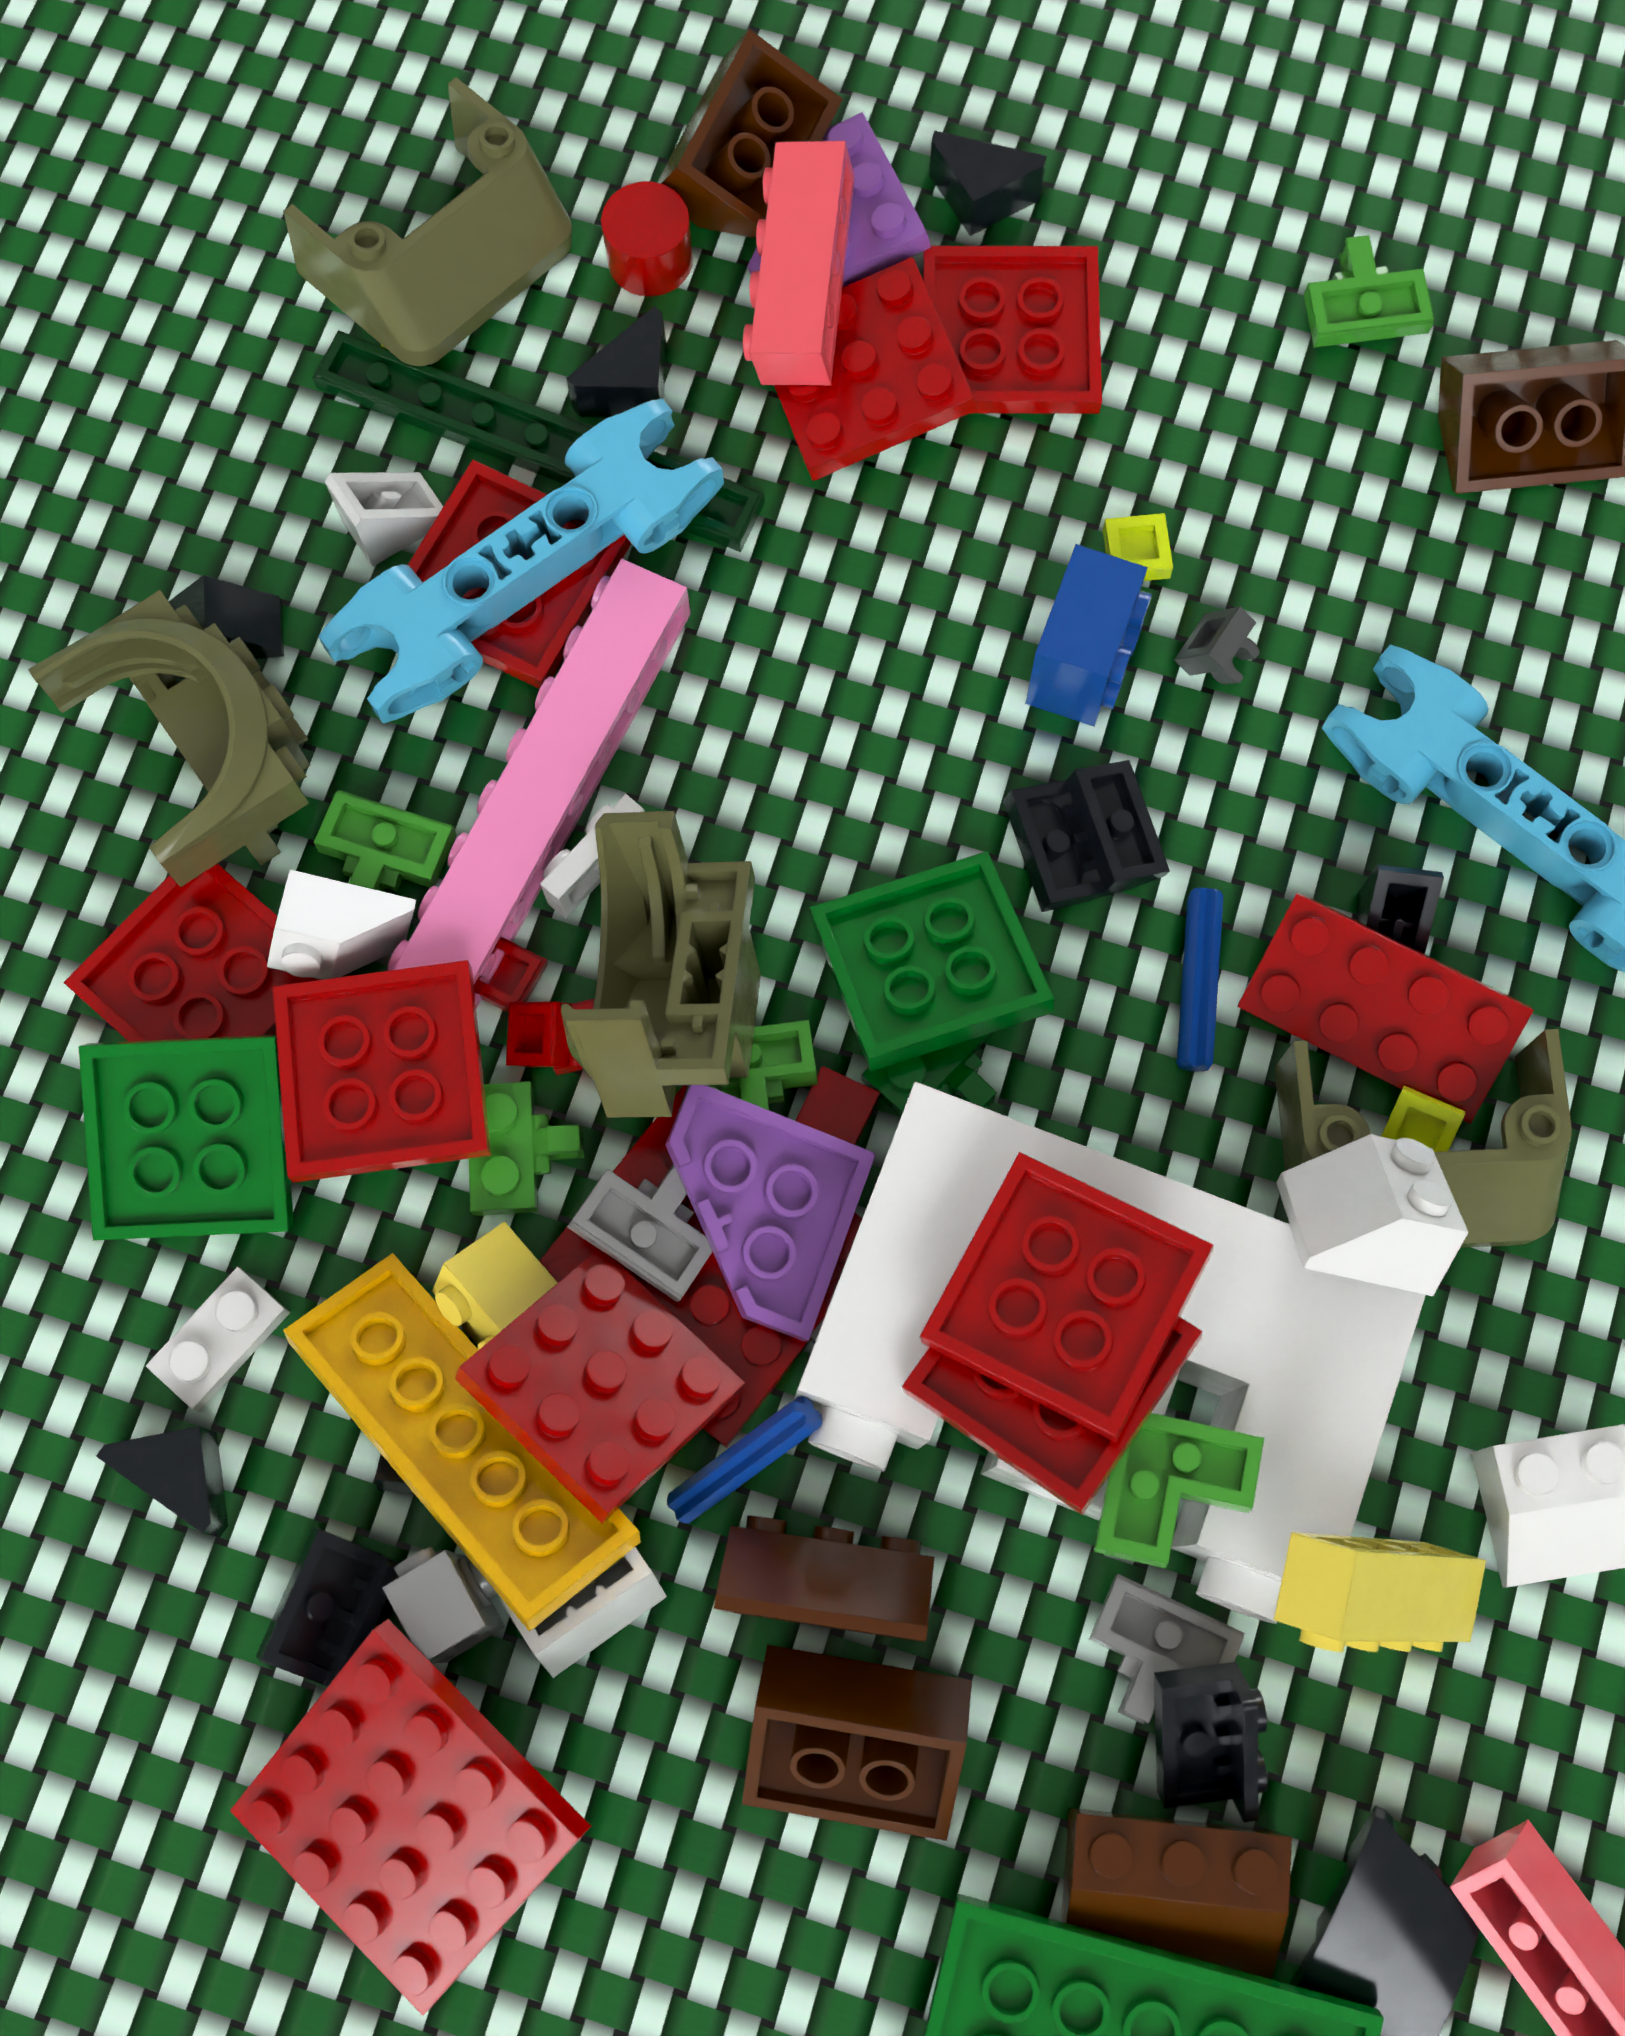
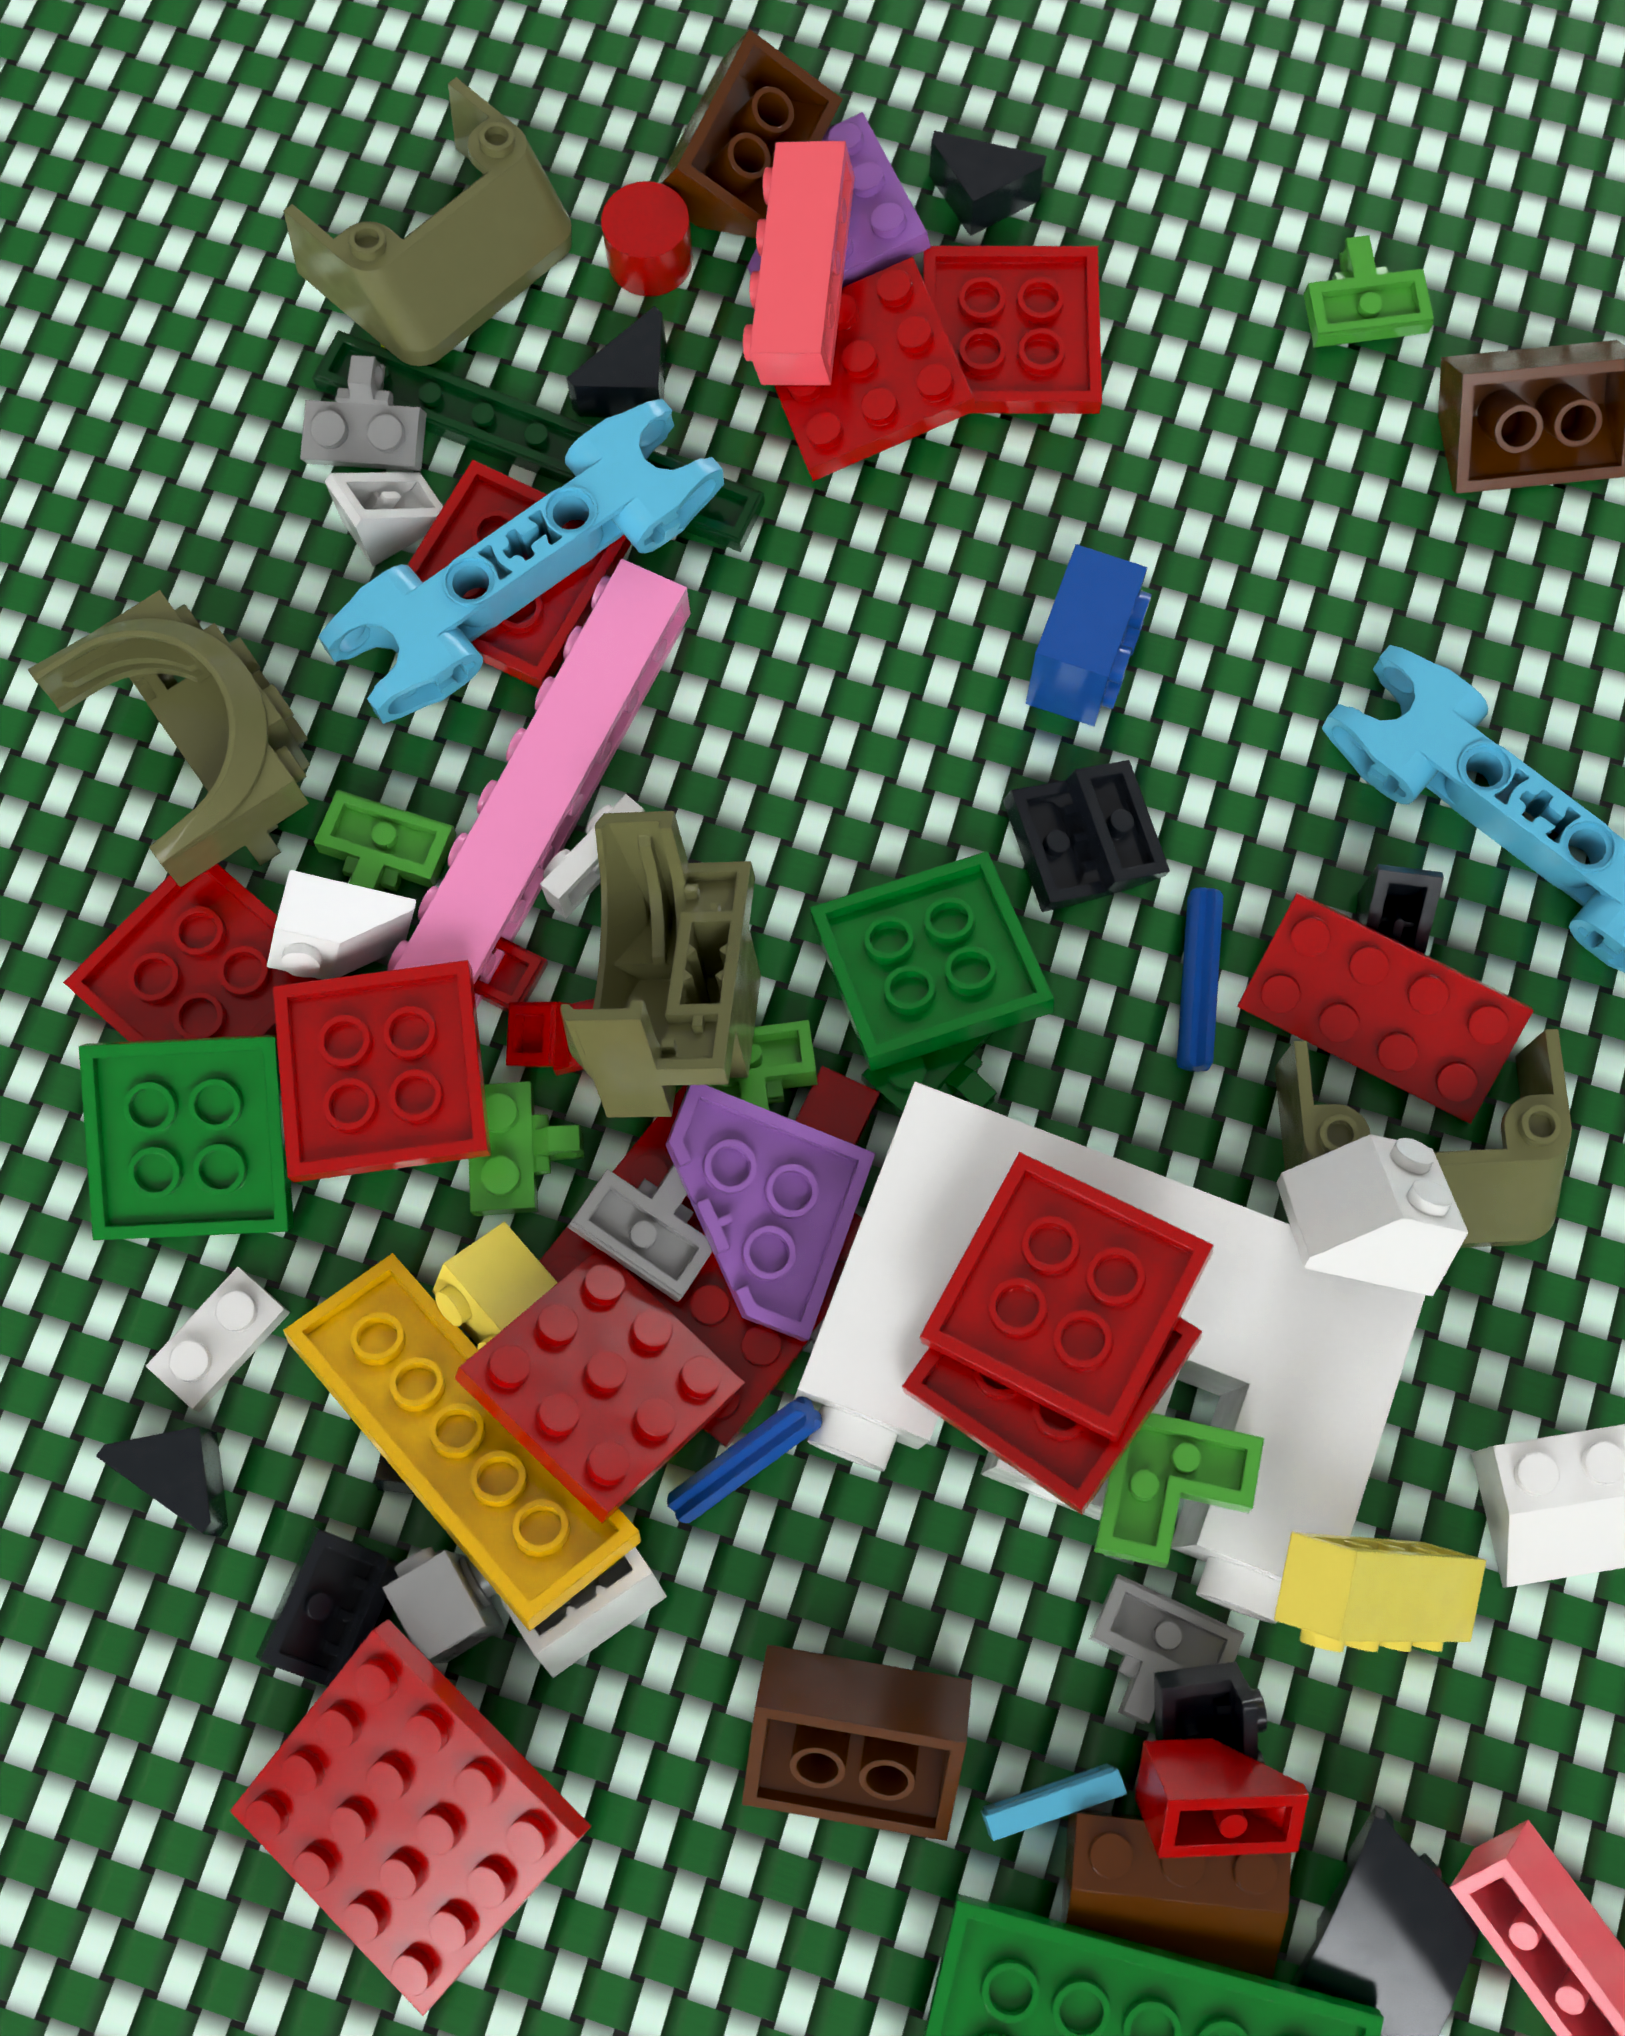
(237, 613): black slope -> none
(363, 425): none -> light grey hinge
(826, 1580): reddish brown slope -> none
(1053, 1801): none -> medium azure tile
(1141, 541): neon yellow plate -> none
(1216, 642): dark grey tile -> none
(1216, 1801): none -> red slope
(1423, 1120): neon yellow plate -> none

